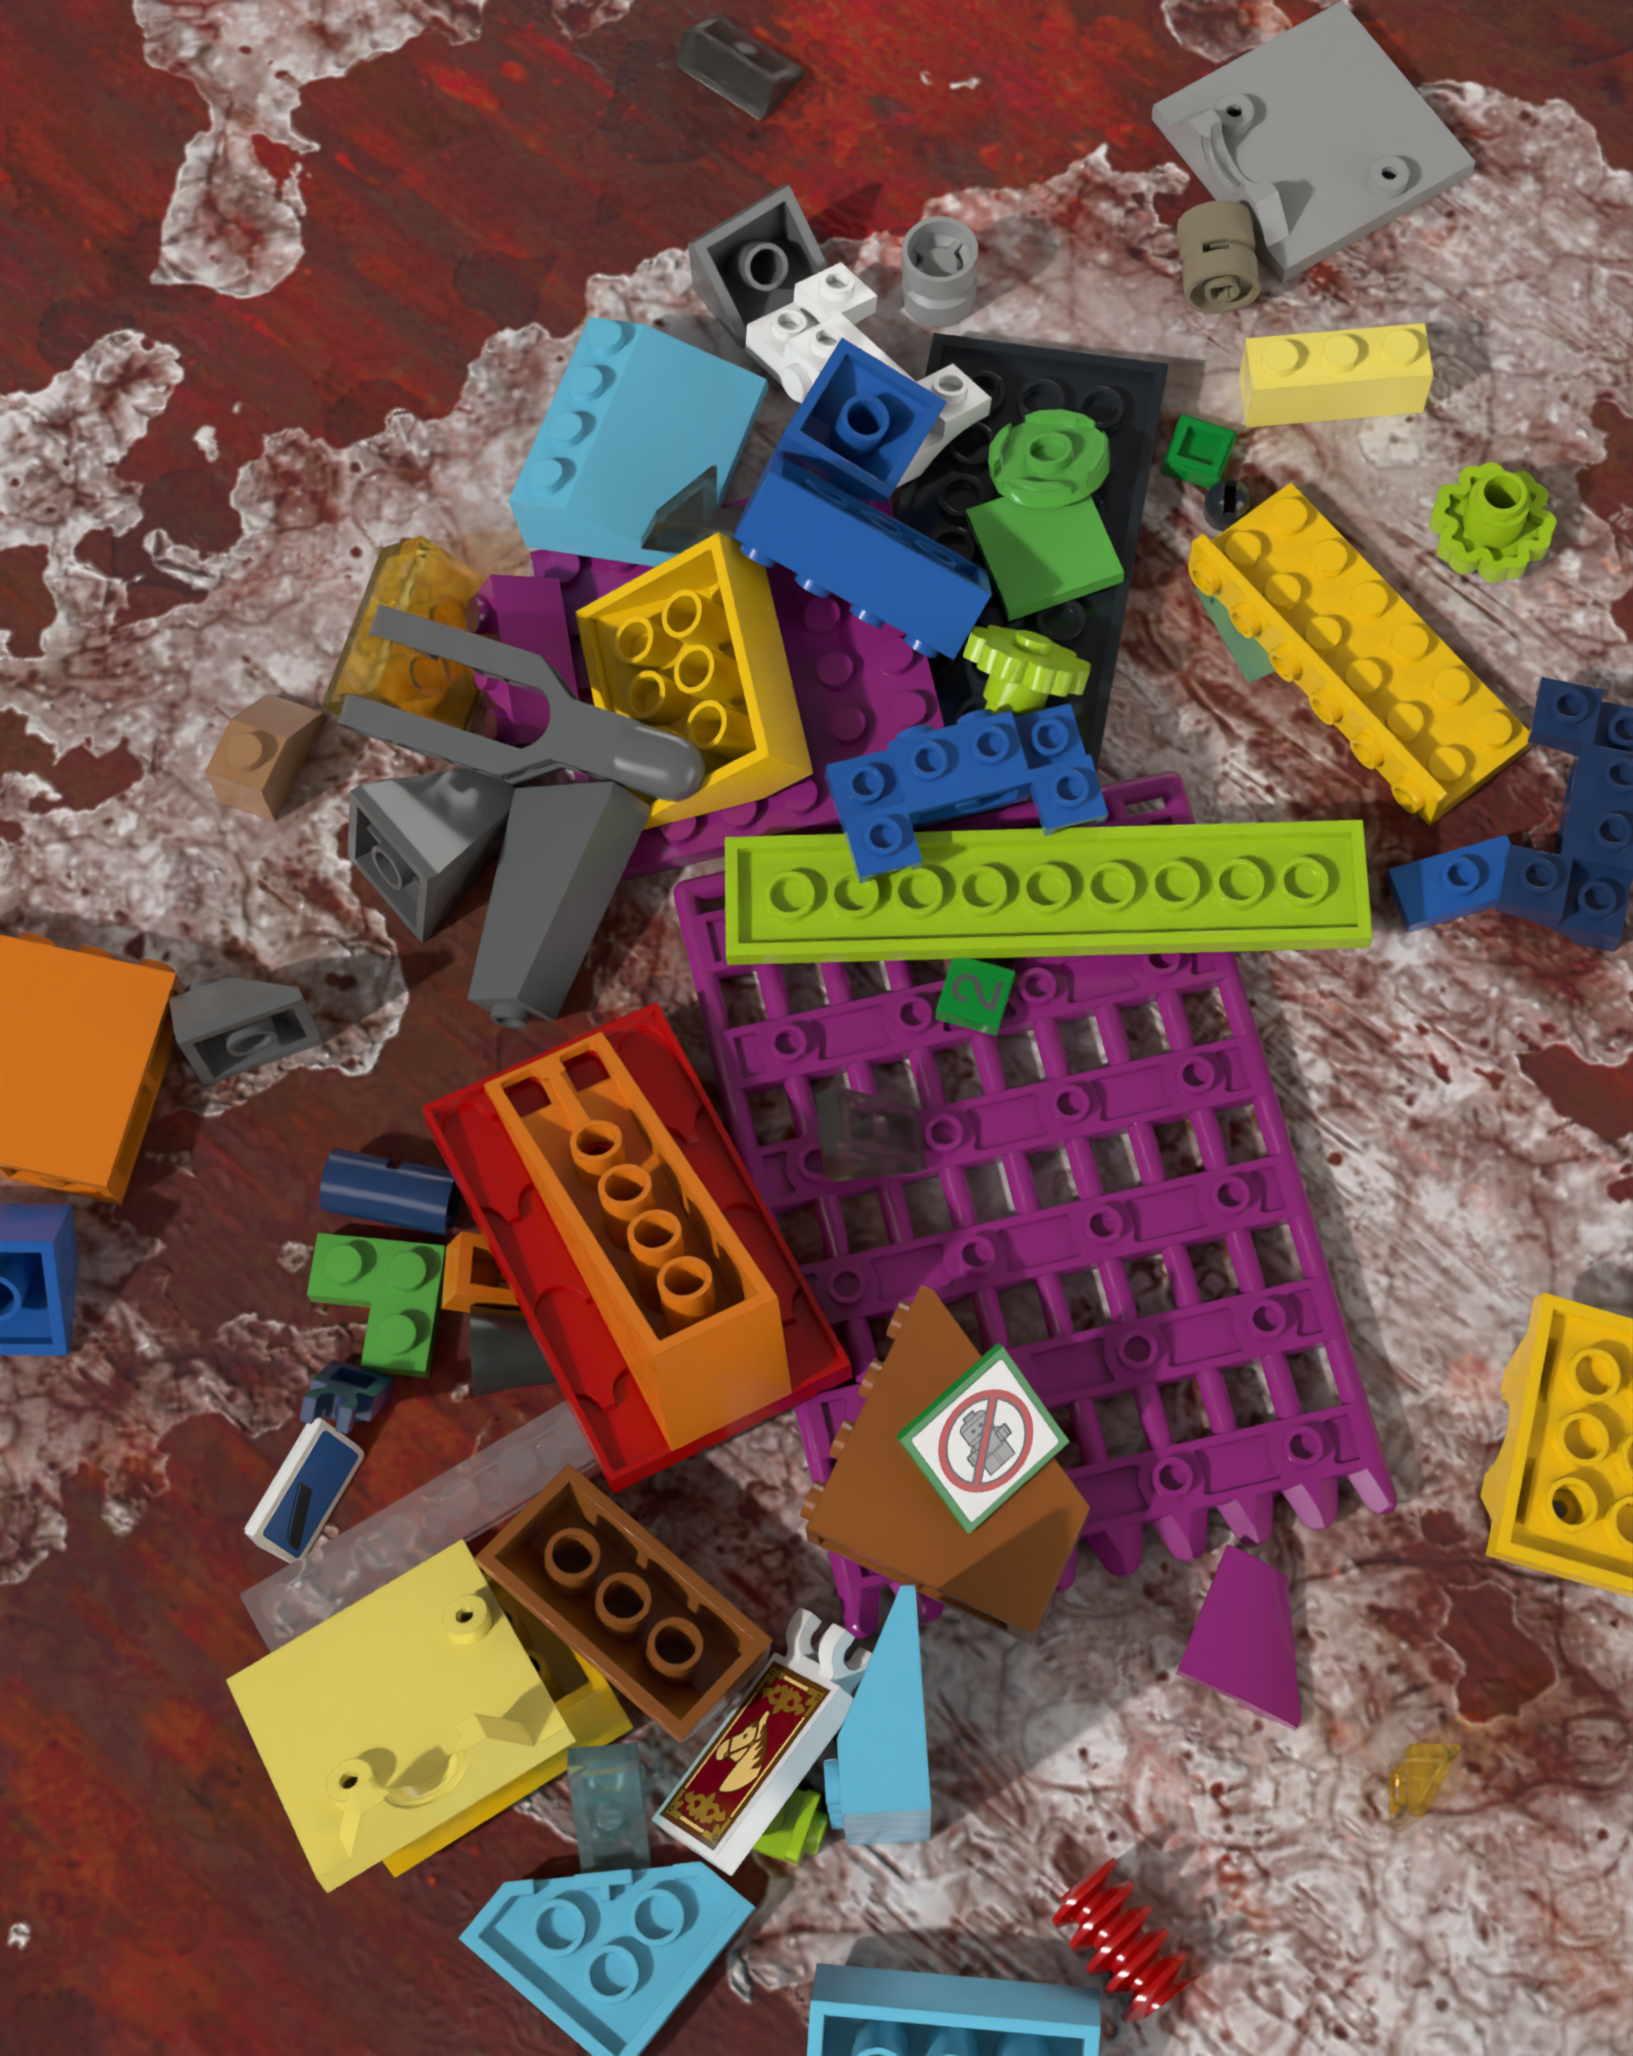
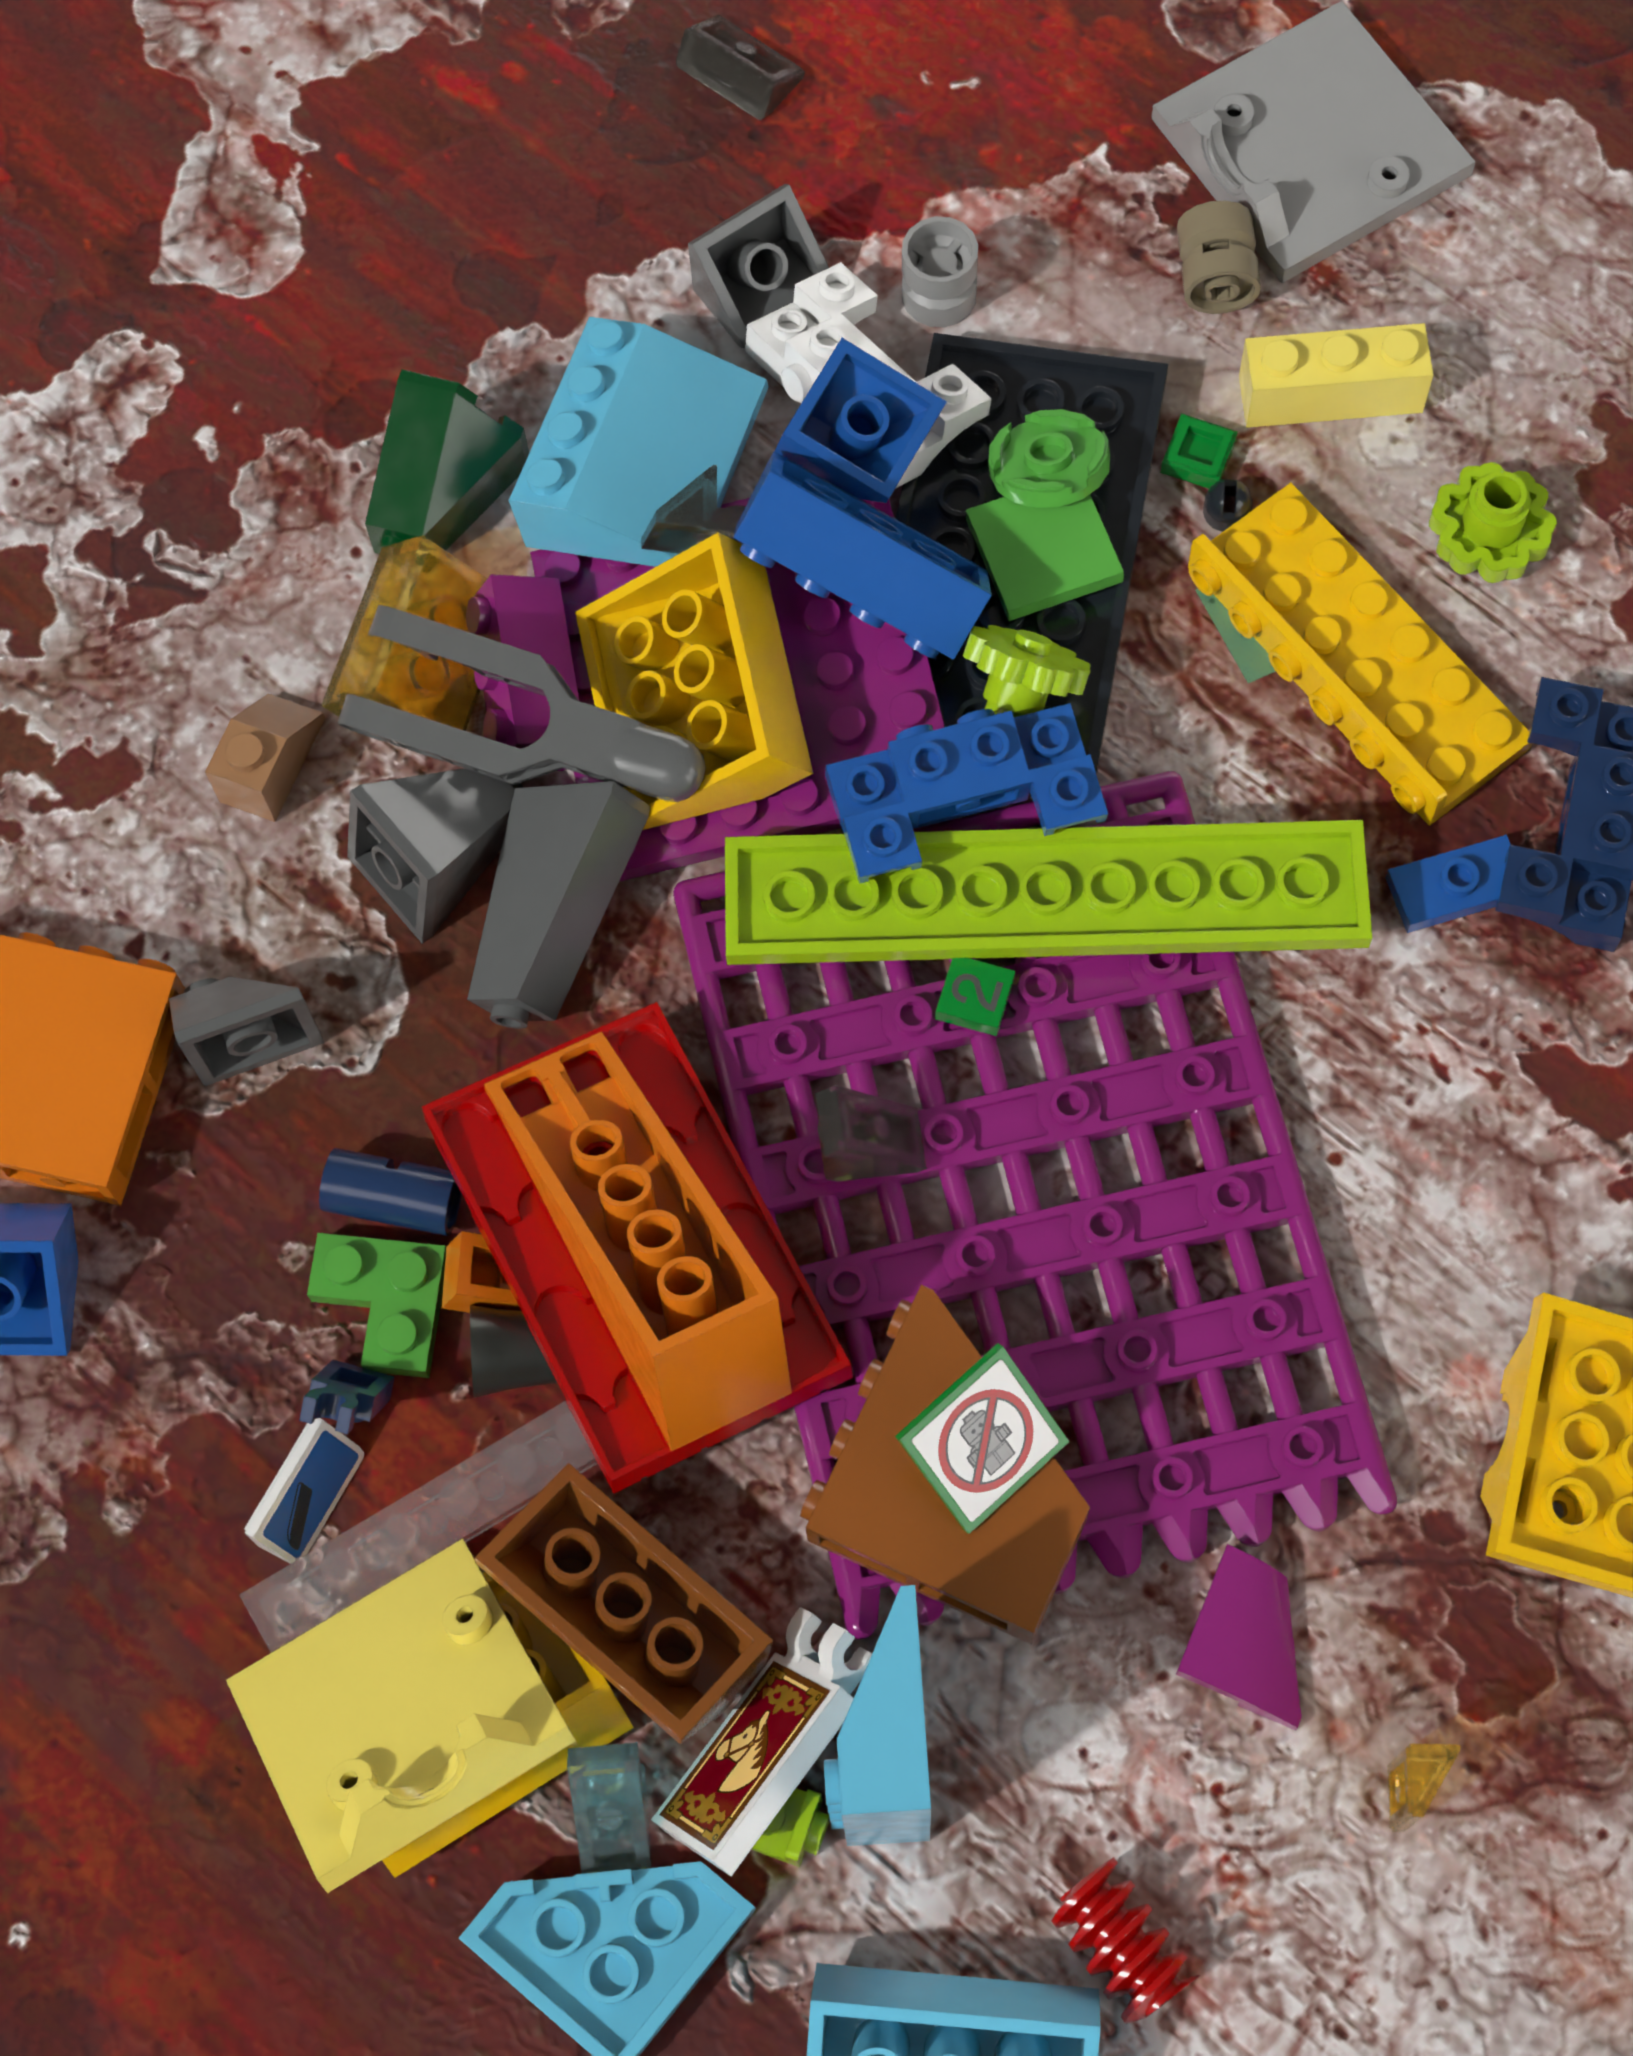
(439, 463): none -> dark green slope

